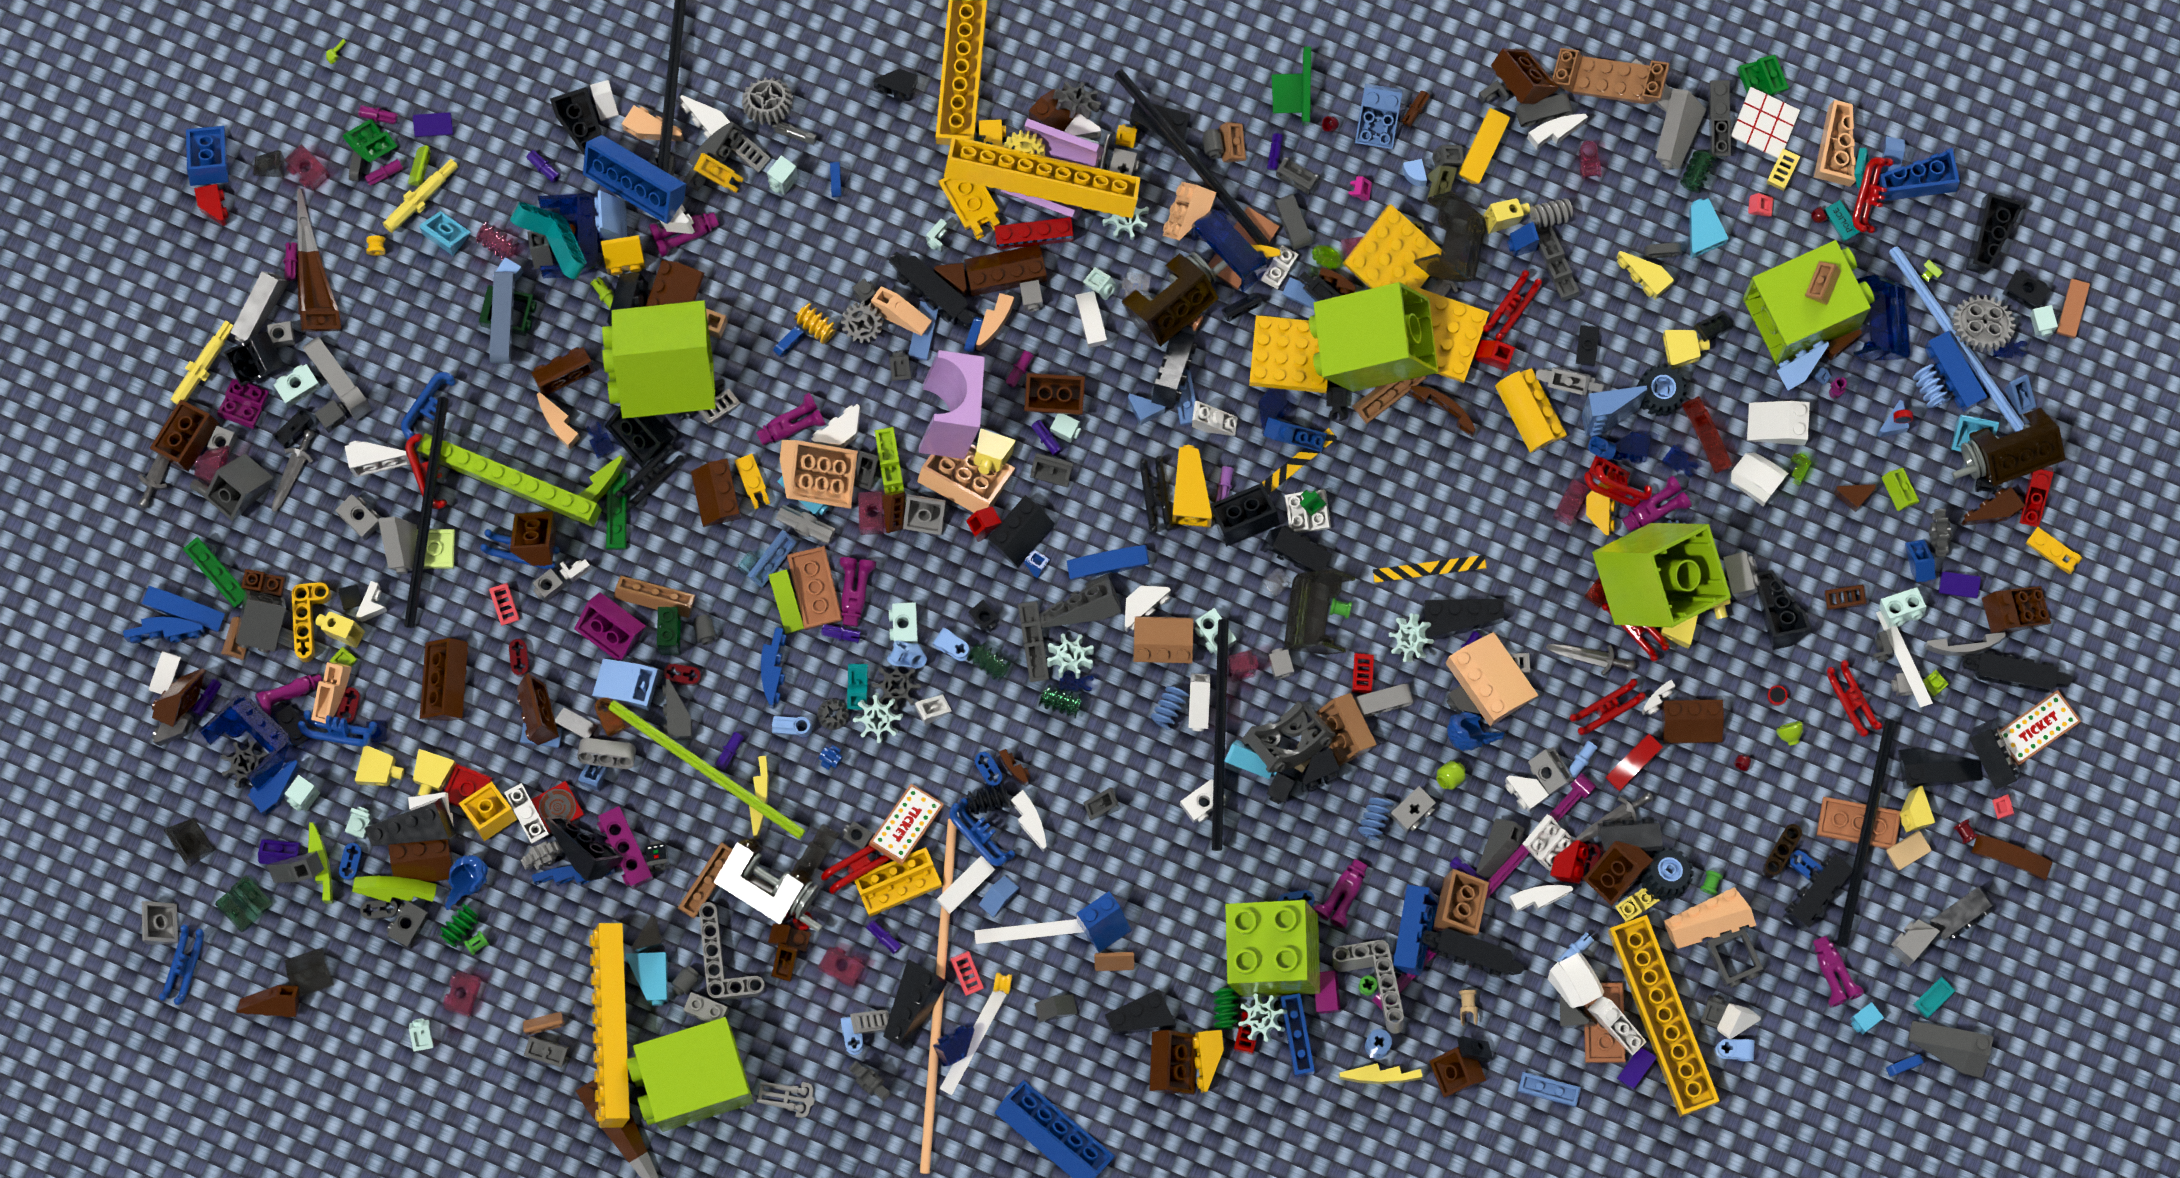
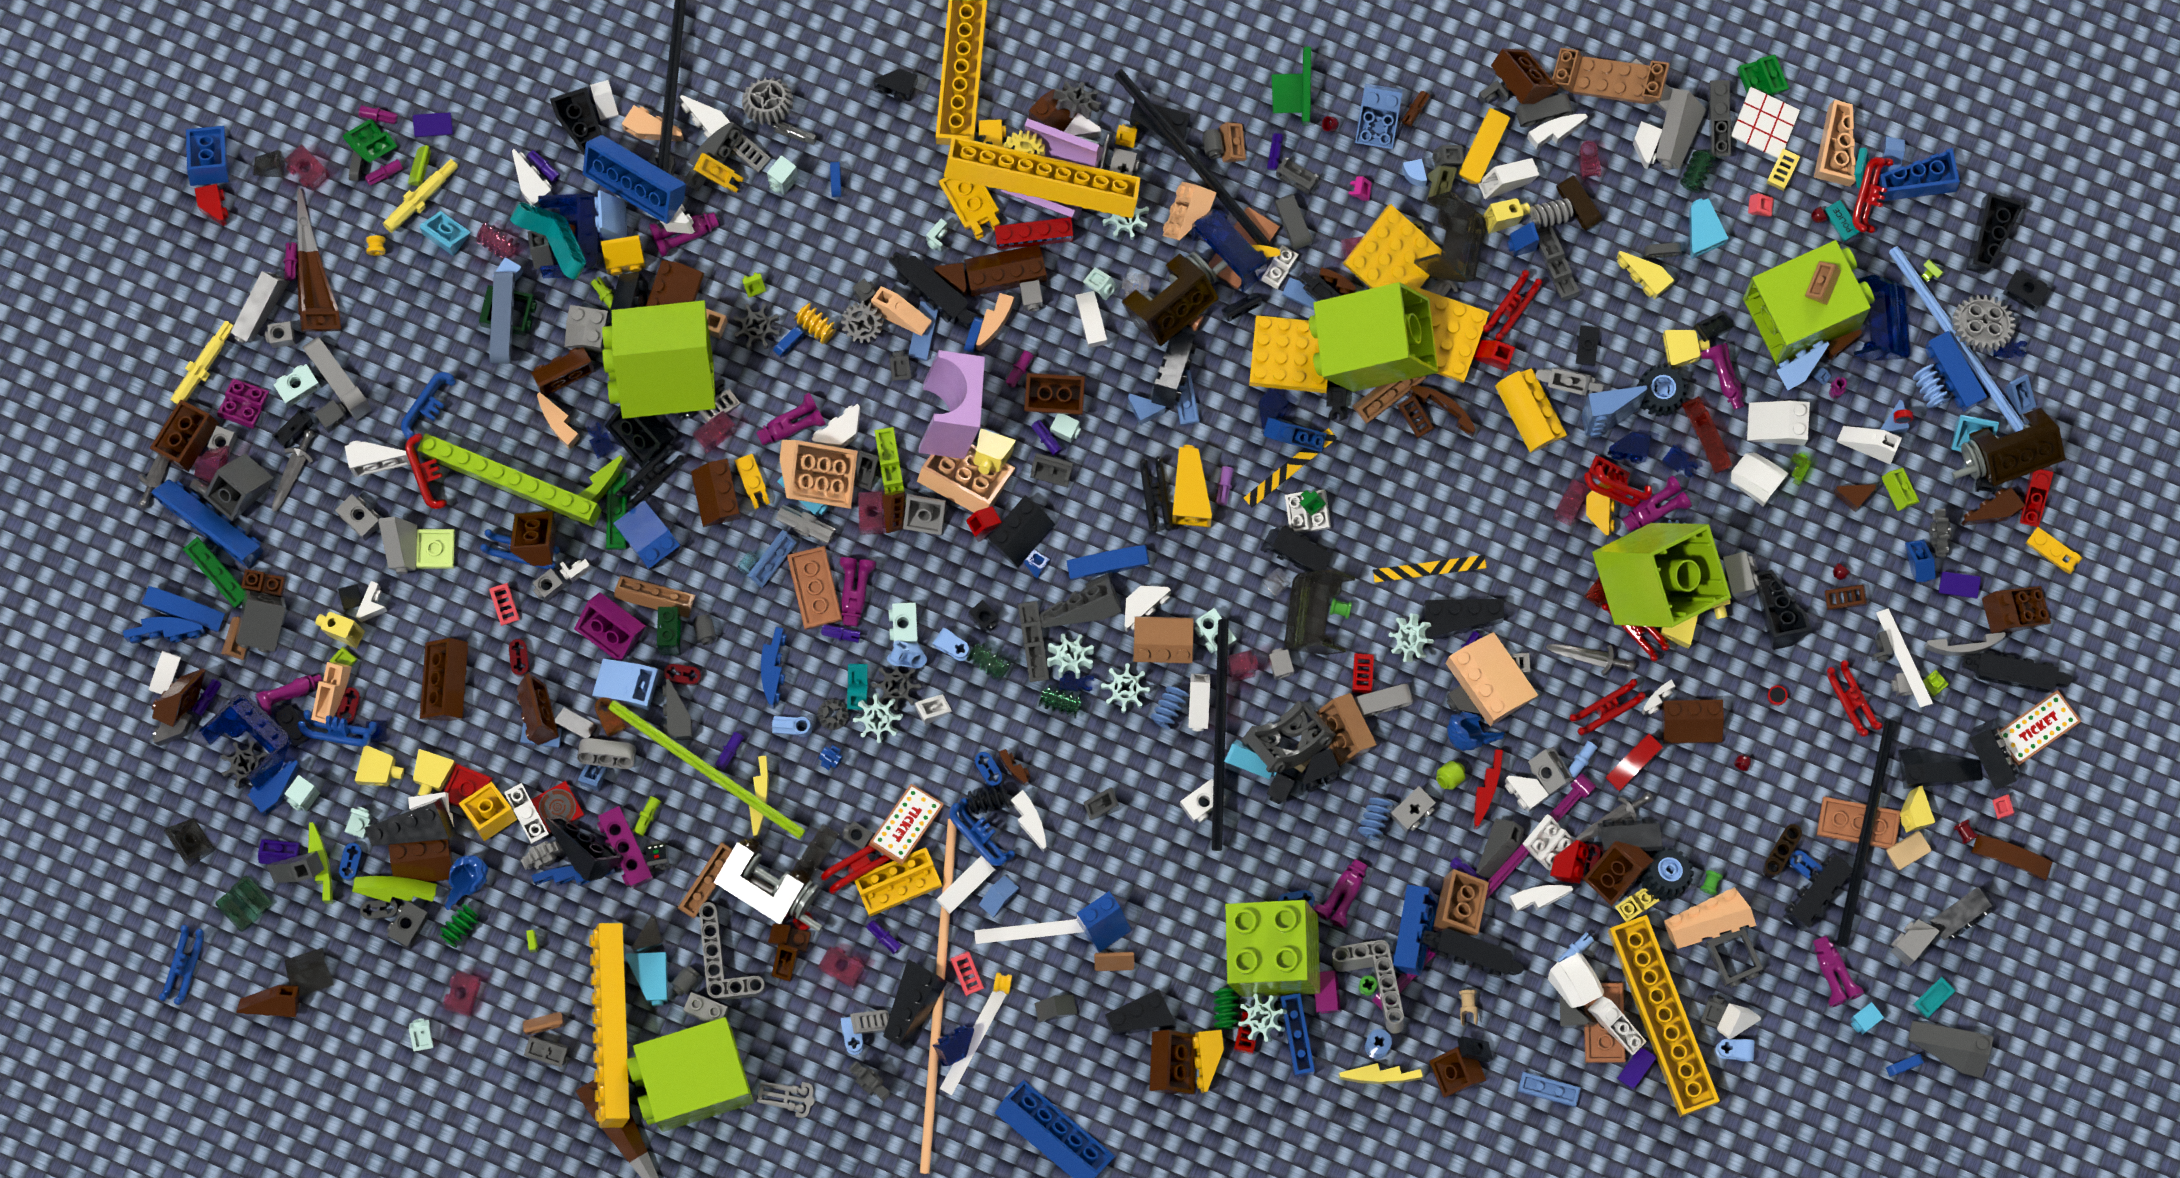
(159, 923): light grey slope -> none
(207, 522): none -> blue slope
(254, 359): black piece -> none
(306, 622): yellow beam -> none
(331, 54): lime hand -> none
(426, 511): black axle -> none
(473, 949): bright green bush -> none
(529, 180): none -> white slope
(532, 941): none -> lime tile
(585, 328): none -> light grey slope
(646, 534): none -> blue slope
(646, 816): none -> lime pin
(714, 432): none -> clear pink brick
(754, 285): none -> lime tile
(762, 321): none -> dark grey gear
(786, 601): lime slope -> none
(1126, 680): none -> light aqua gear
(1213, 420): white slope -> none
(1244, 514): black slope -> none
(1326, 256): clear neon green gear -> none
(1412, 399): none -> reddish brown slope
(1485, 794): none -> red slope
(1508, 177): none -> white slope
(1582, 205): none -> dark brown beam
(1602, 447): blue beam -> none
(1646, 142): none -> white slope
(1728, 382): none -> magenta piece
(1790, 732): lime brick -> none
(1840, 572): none -> dark red hinge
(1871, 442): none -> white slope
(1900, 603): light aqua brick -> none
(2043, 321): light aqua brick -> none
(2072, 308): nougat tile -> none

